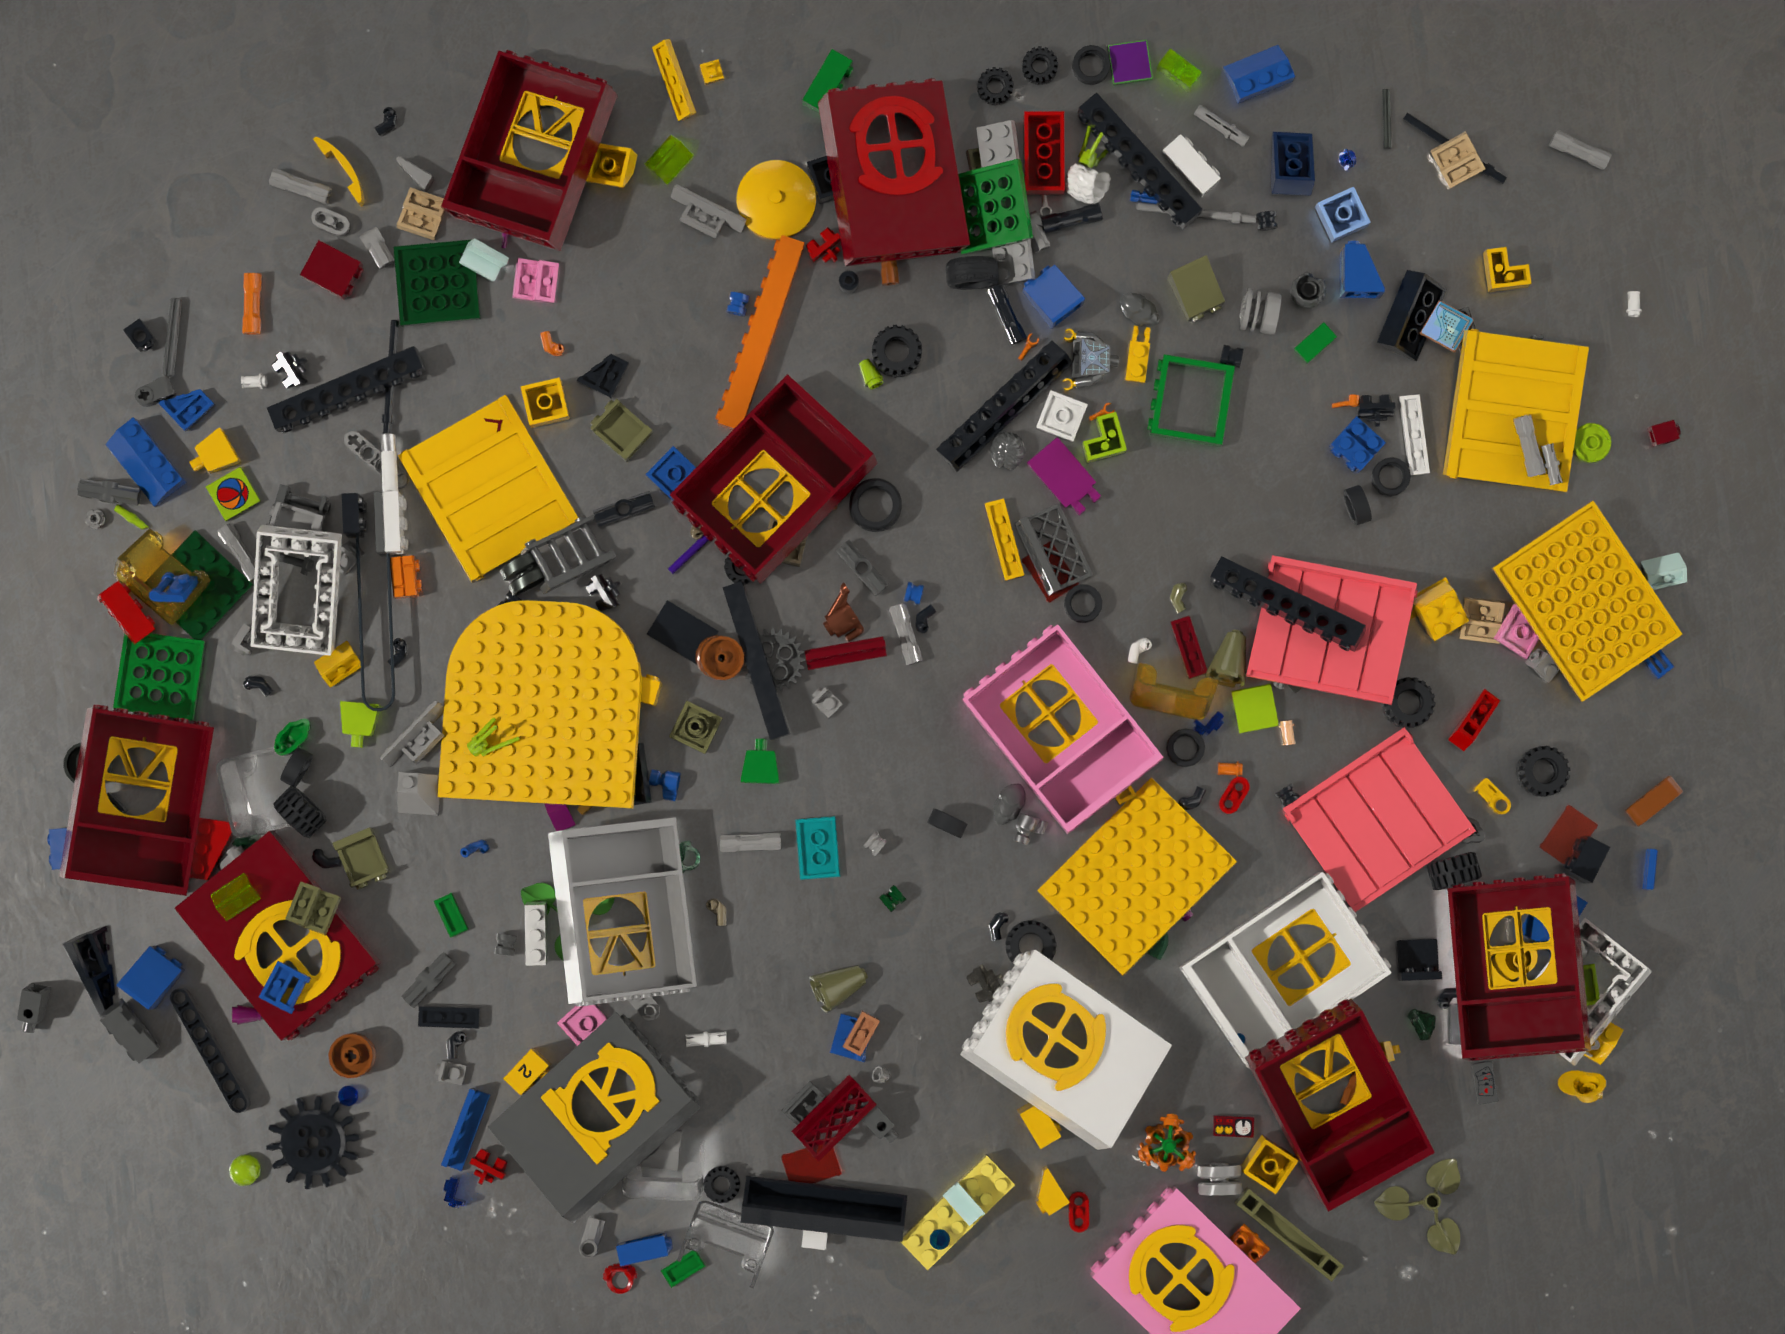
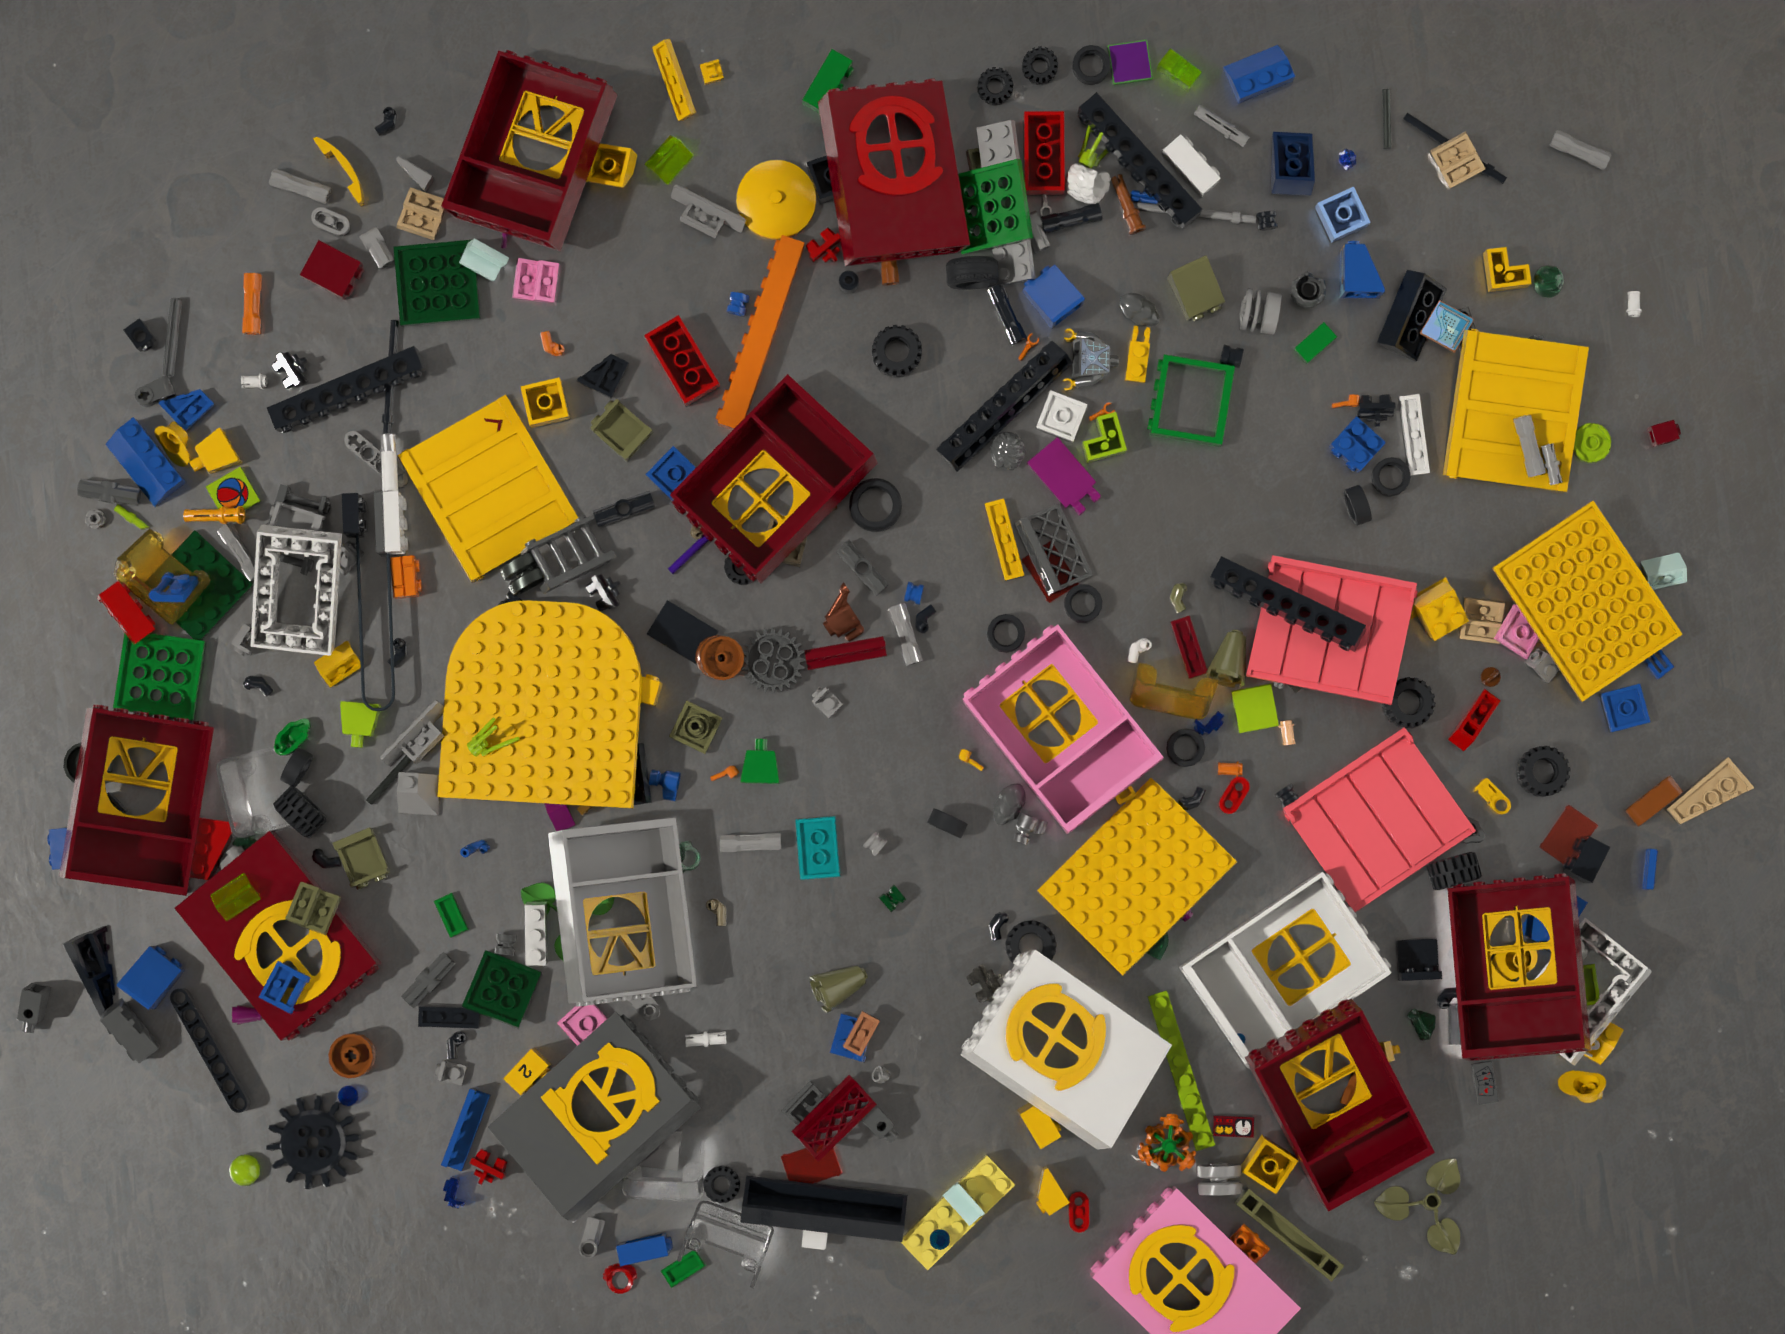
(174, 442): none -> yellow piece
(222, 515): none -> light orange pin
(388, 780): none -> pearl dark grey bar
(501, 989): none -> dark green plate
(682, 360): none -> red brick
(732, 771): none -> orange hand
(756, 660): black tile -> none
(870, 374): lime cone -> none
(965, 756): none -> yellow hand
(1006, 618): none -> black tyre
(1130, 213): none -> dark orange pin
(1181, 1071): none -> lime plate
(1490, 677): none -> reddish brown tile
(1548, 281): none -> clear green hair
(1625, 708): none -> blue plate
(1711, 791): none -> tan wing

